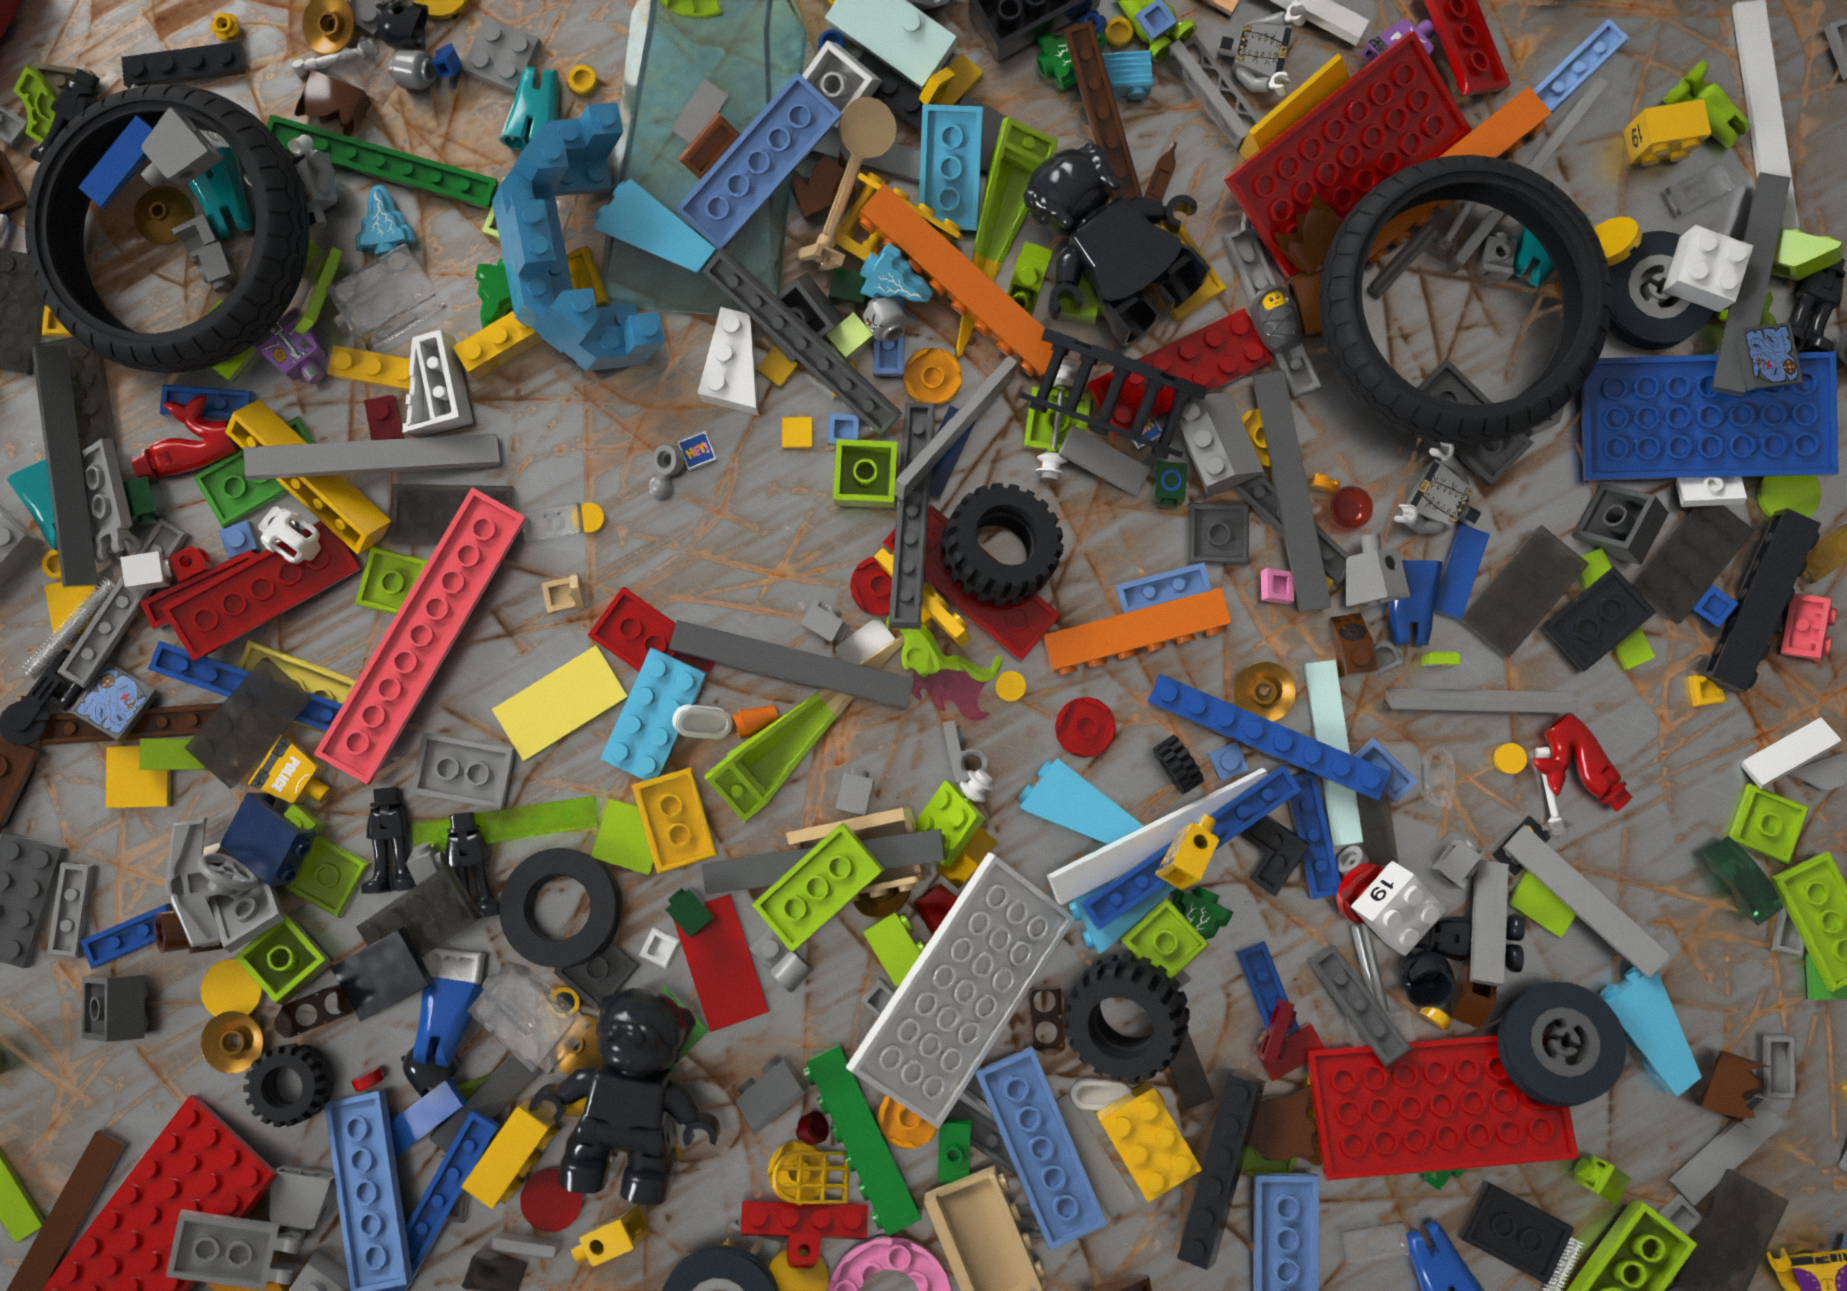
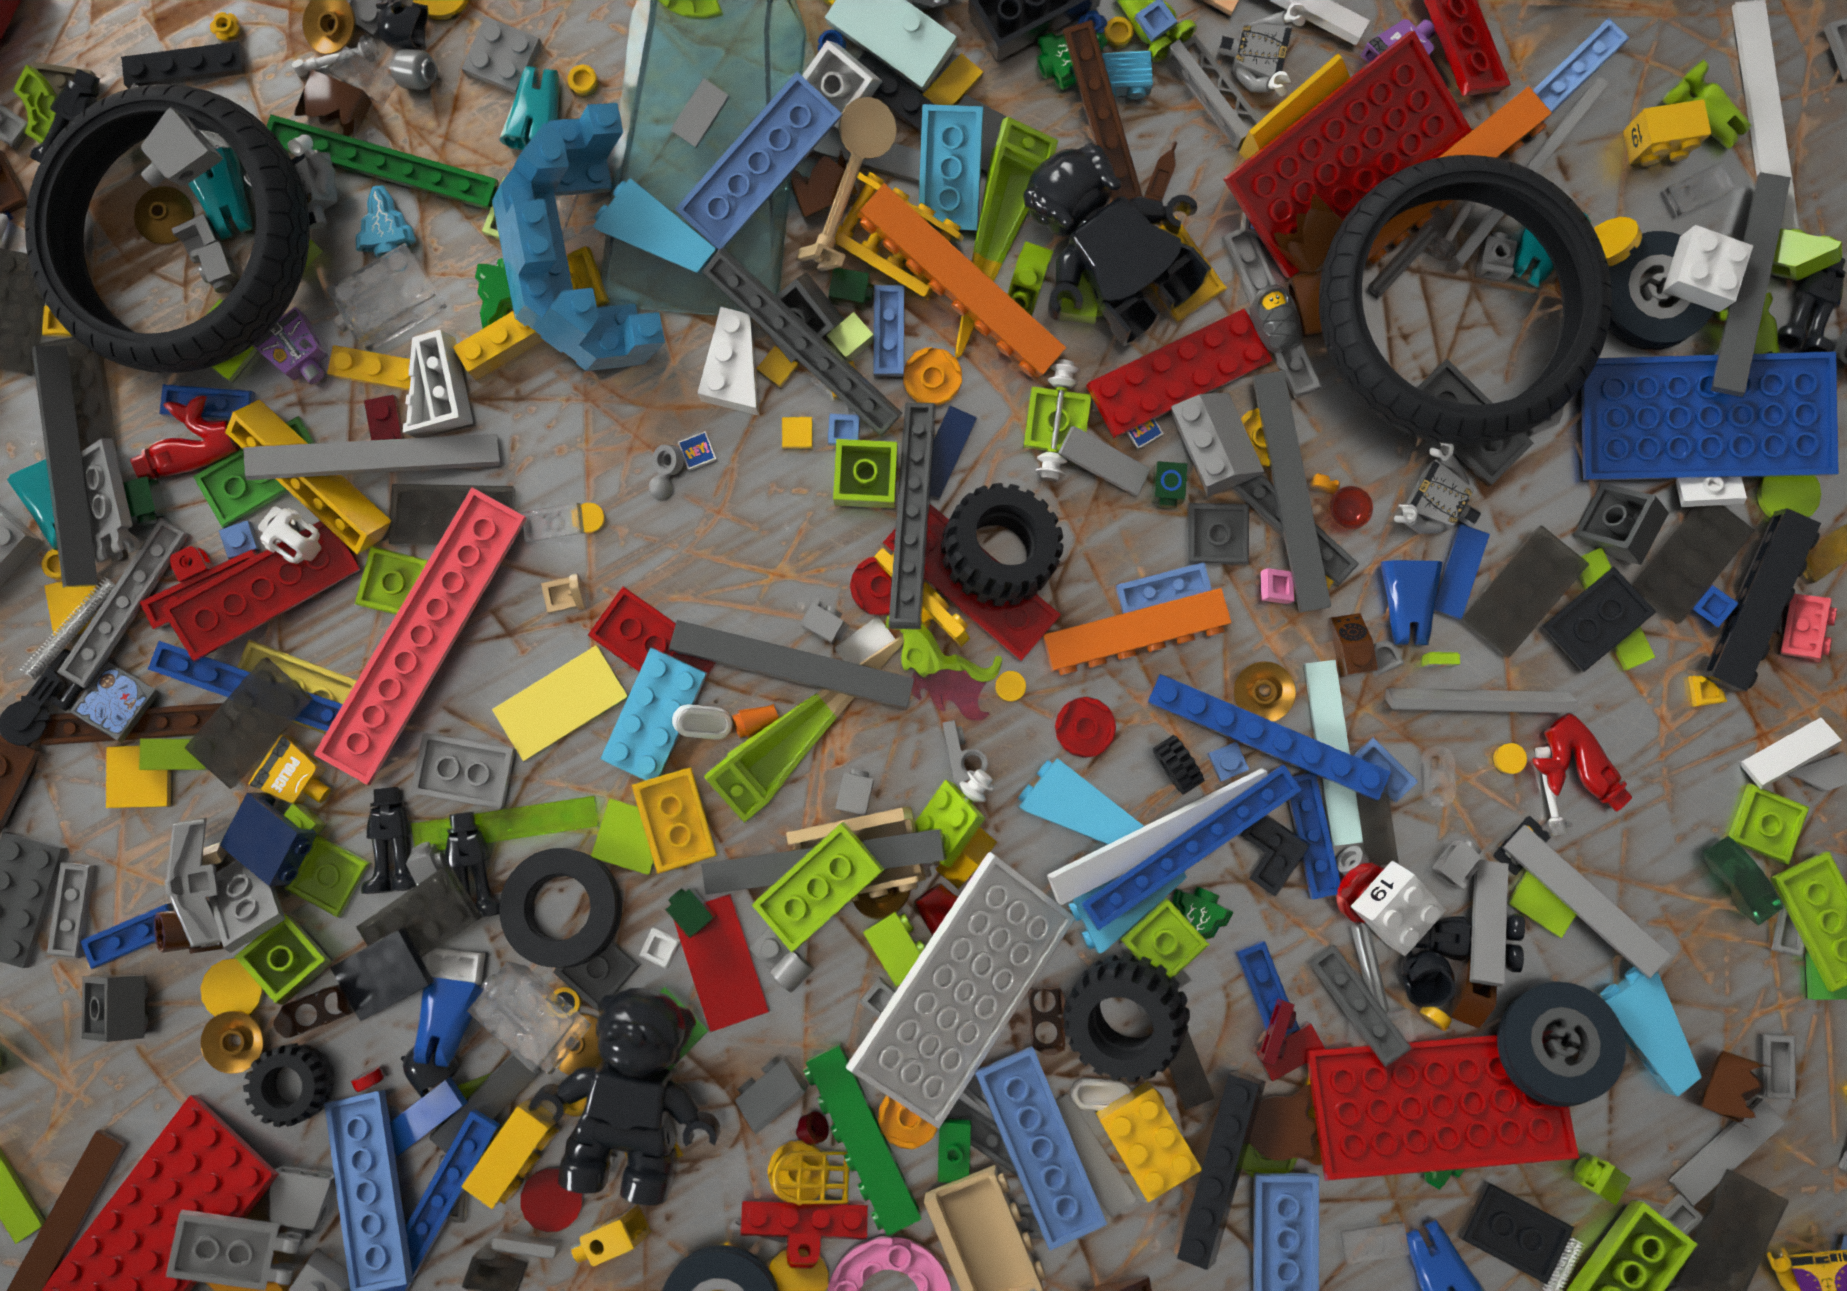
(117, 164): blue tile -> none
(146, 571): white brick -> none
(226, 878): light grey piece -> none
(317, 291): lime tile -> none
(446, 61): blue piece -> none
(709, 146): dark orange tile -> none
(885, 319): light grey head -> none
(893, 277): medium azure rock -> none
(936, 86): yellow tile -> none
(955, 427): light grey tile -> none
(1122, 369): black fence -> none
(1189, 853): yellow torso -> none
(1374, 575): light grey torso -> none
(1768, 356): tile -> none

